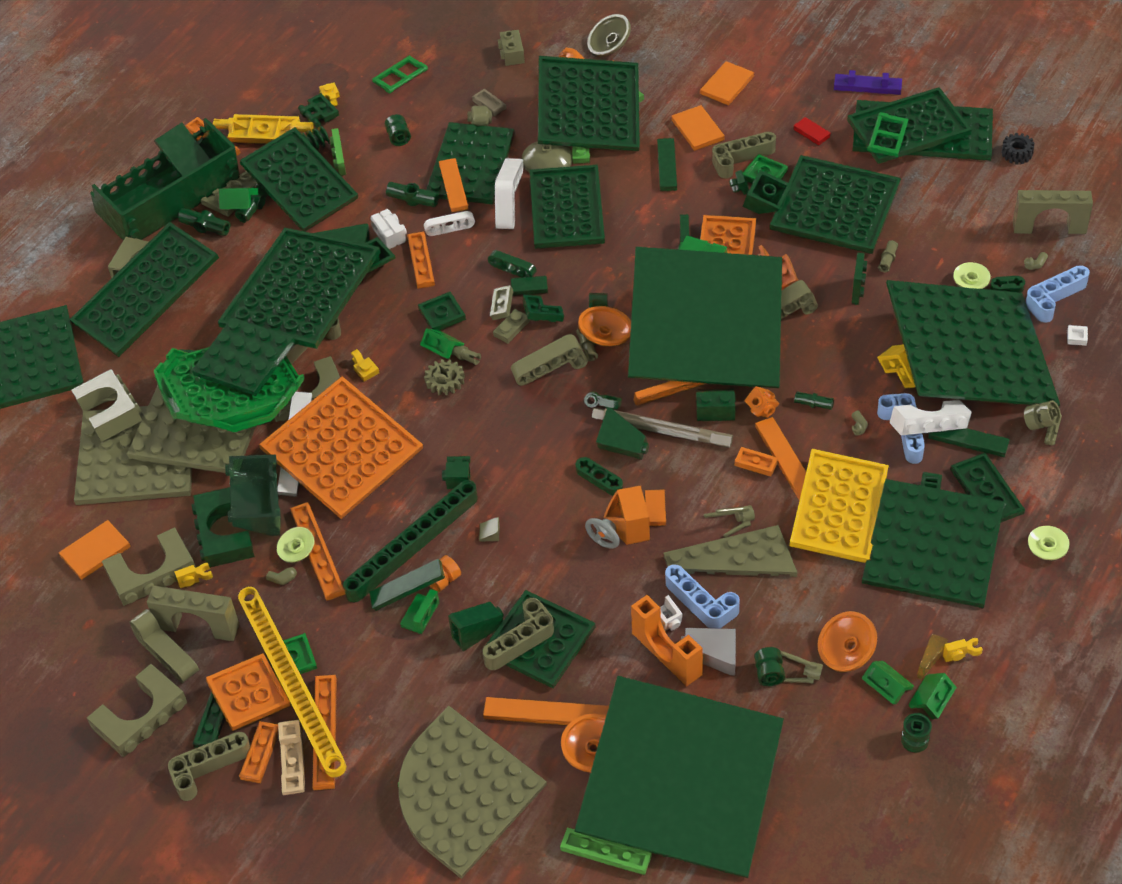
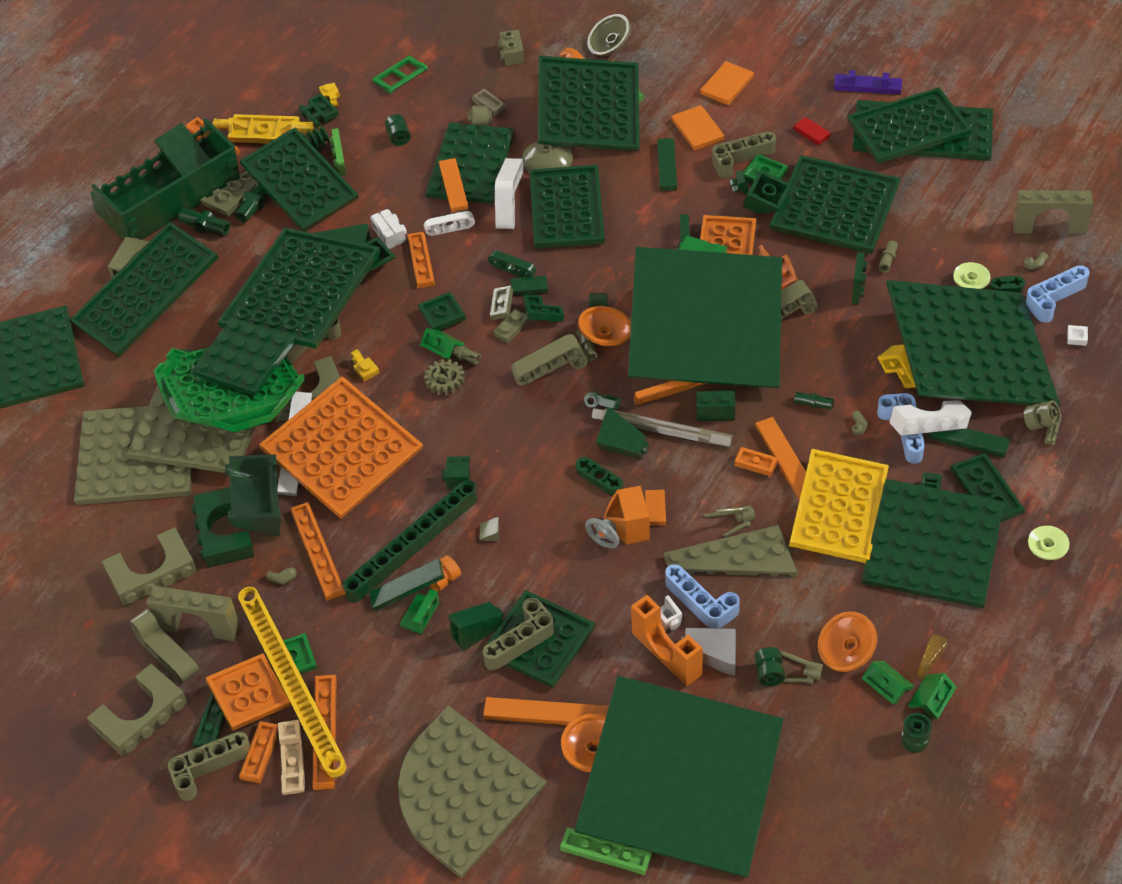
(90, 550): orange tile -> none
(106, 388): olive arch -> none
(190, 574): yellow plate -> none
(236, 198): green panel -> none
(295, 544): yellowish green dish -> none
(412, 194): dark green piece -> none
(581, 155): bright green plate -> none
(761, 402): orange brick -> none
(876, 132): green window -> none
(958, 649): yellow plate -> none
(1017, 155): black tyre -> none

